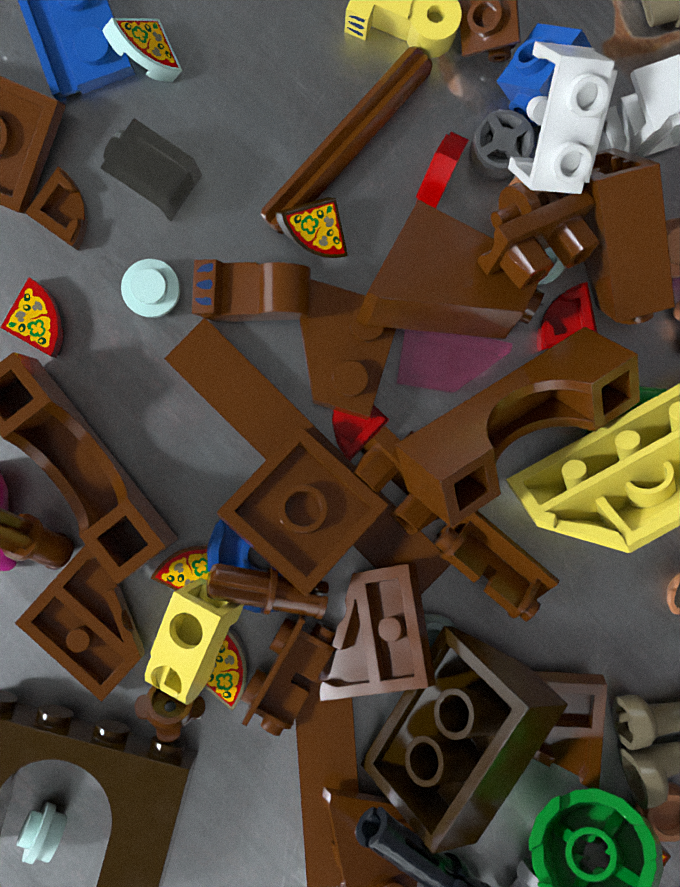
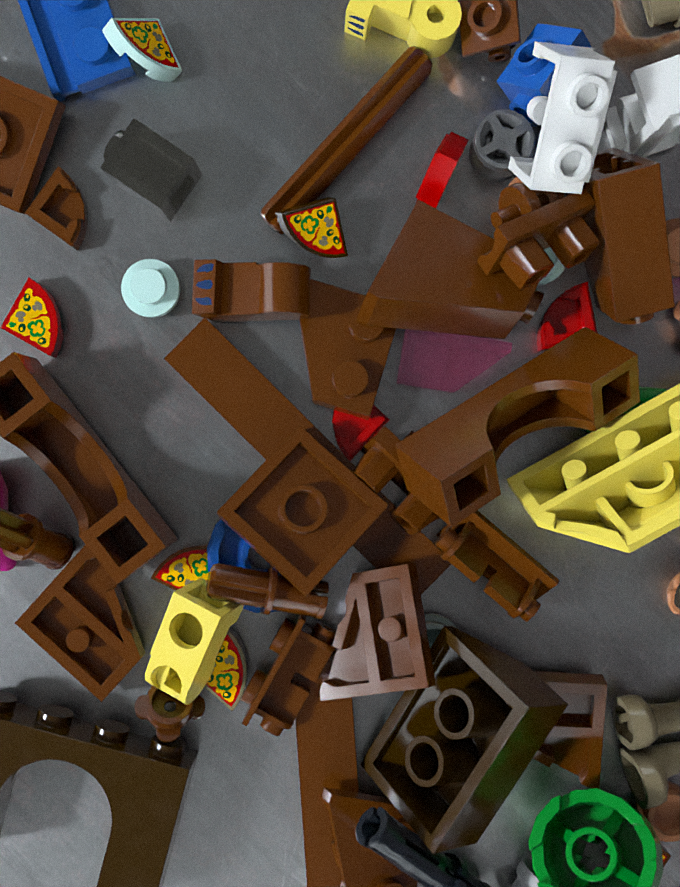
(41, 833): light aqua plate -> none

